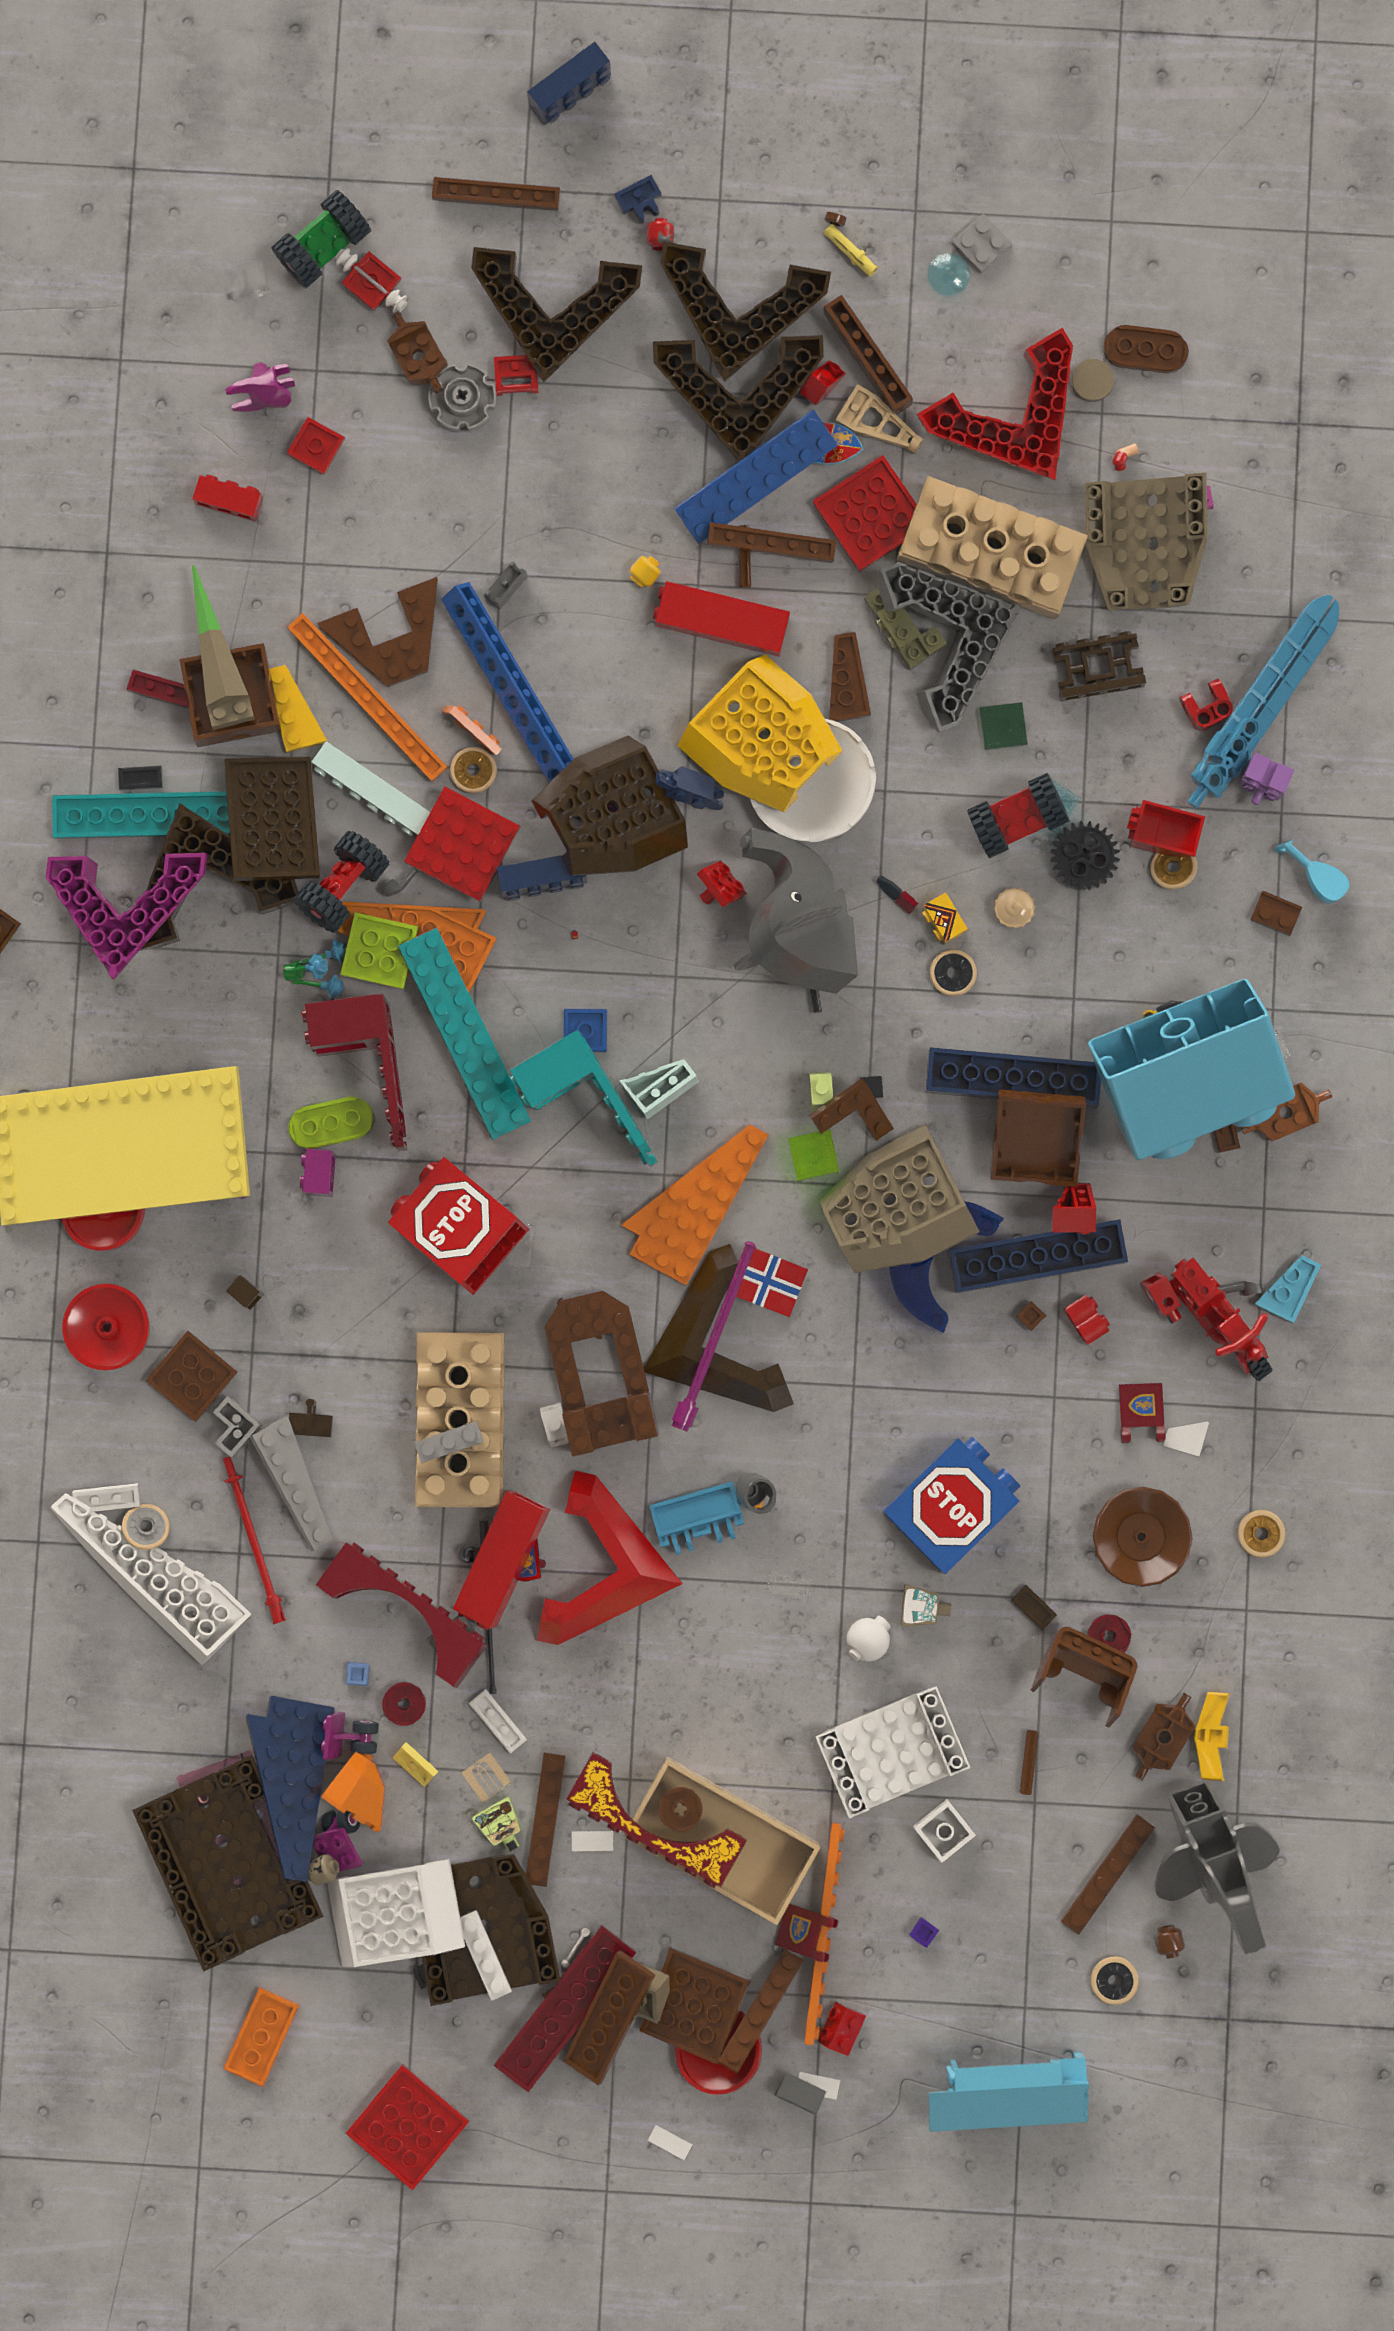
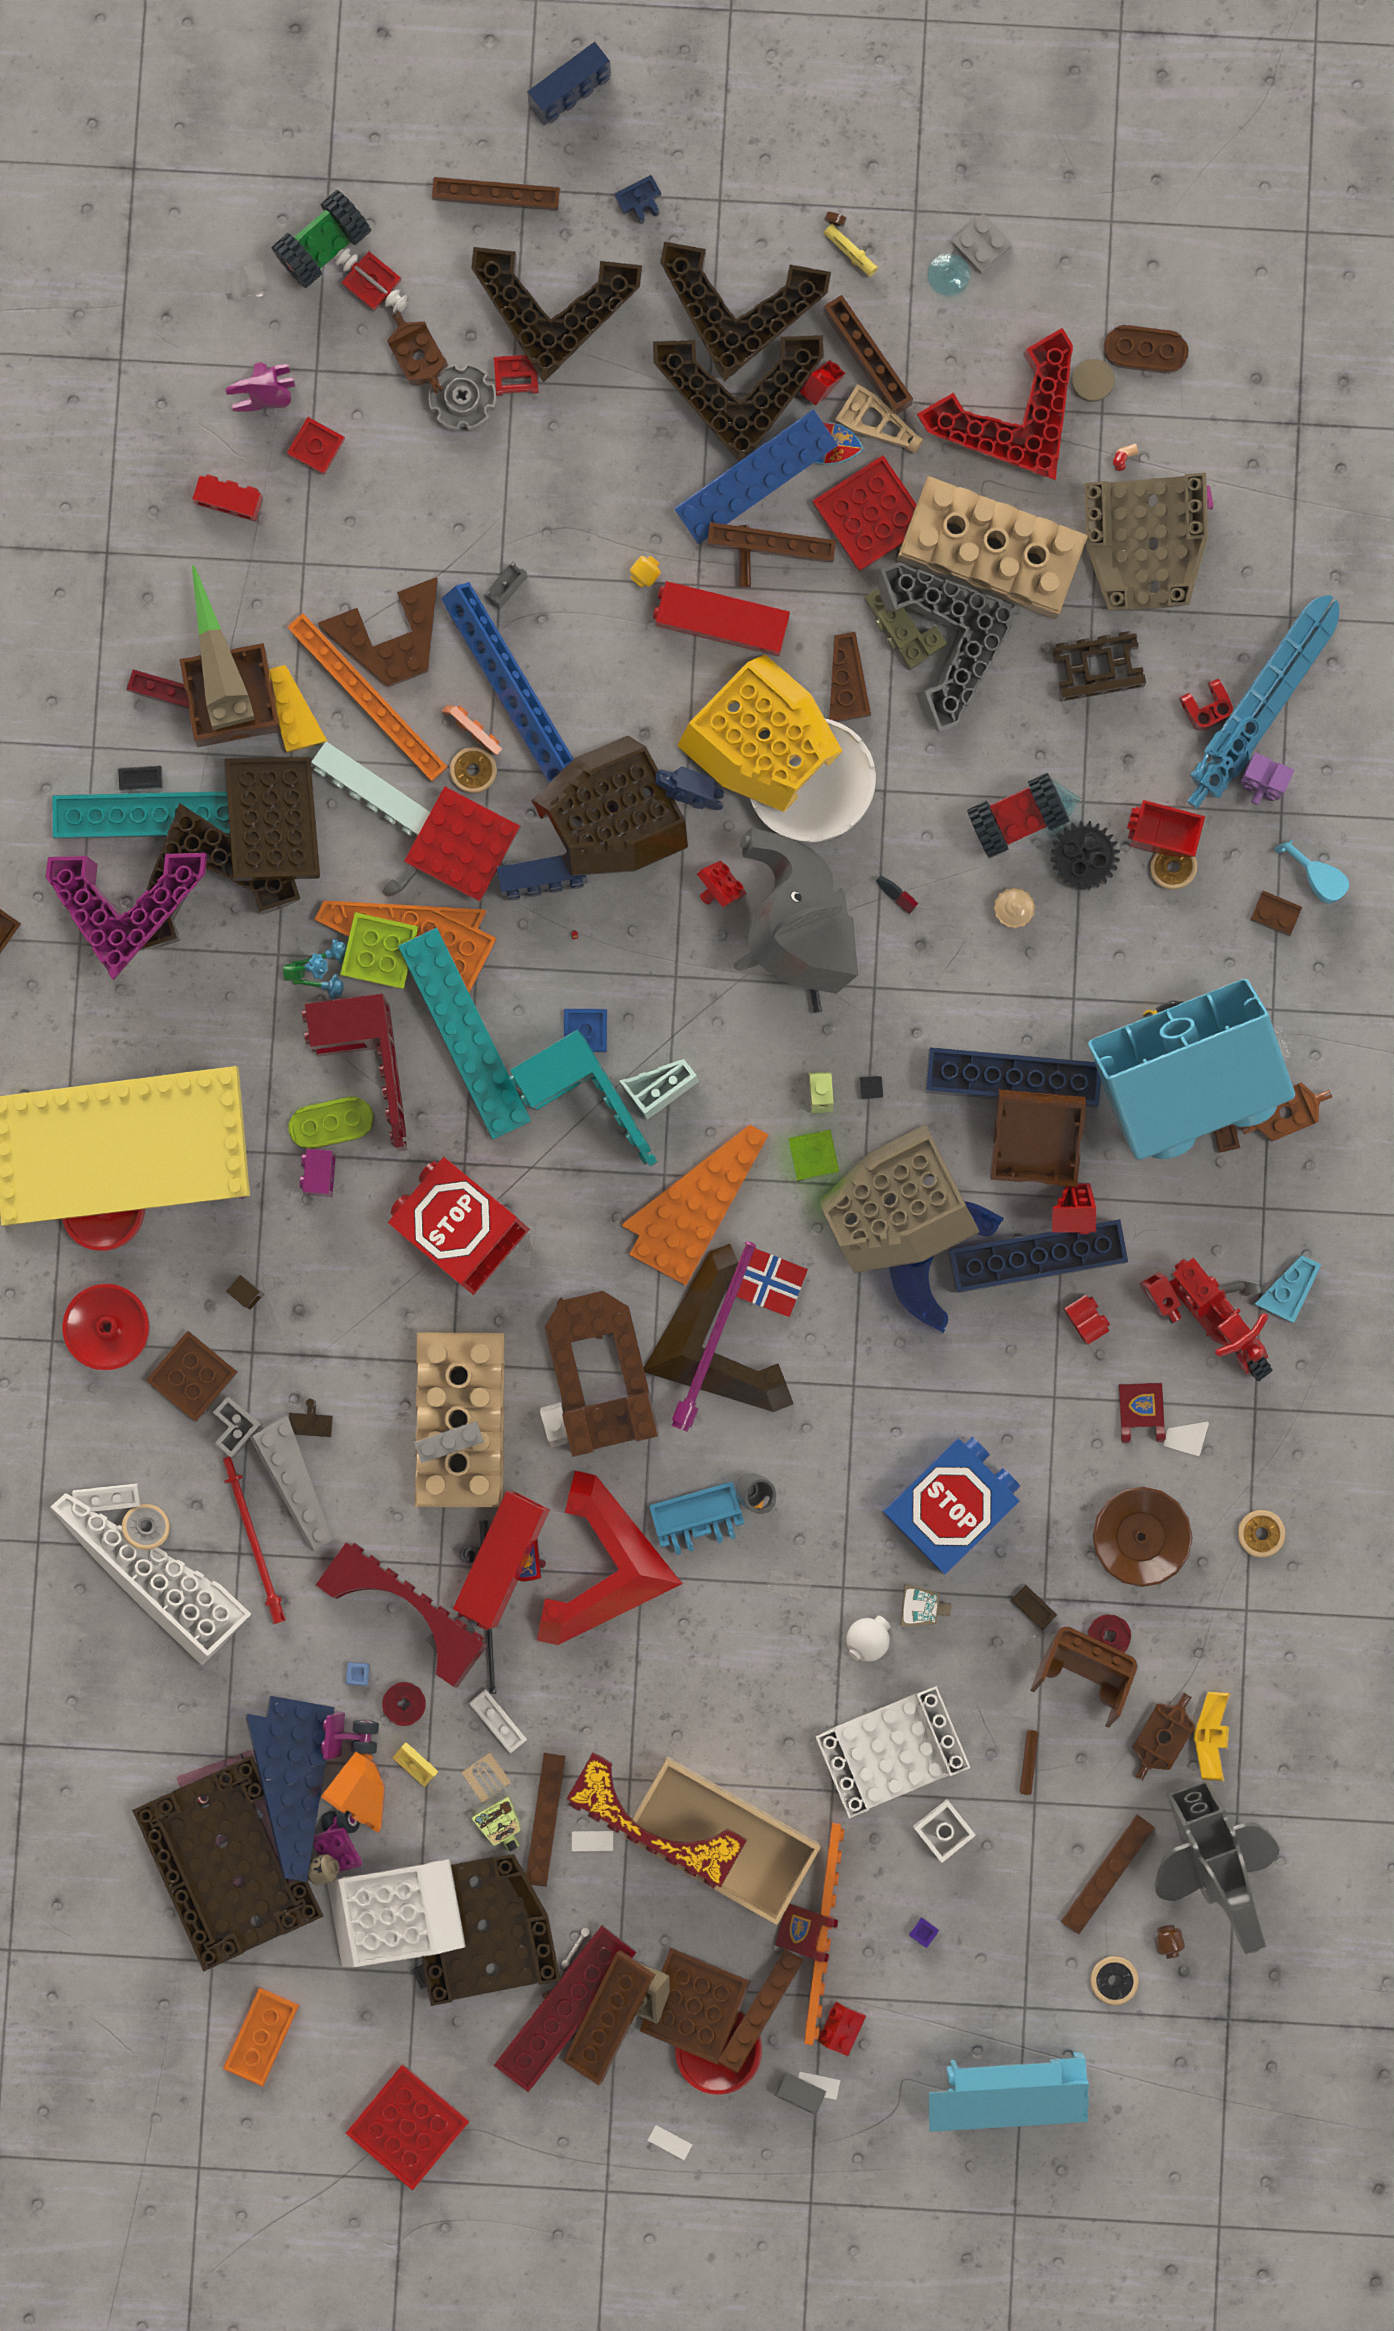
(323, 900): black plate -> none
(484, 1956): white plate -> none
(658, 232): red head -> none
(687, 1798): reddish brown plate -> none
(854, 1098): reddish brown plate -> none
(943, 982): black wheel -> none
(944, 919): yellow brick -> none
(1003, 726): clear green tile -> none
(1031, 1315): reddish brown plate -> none

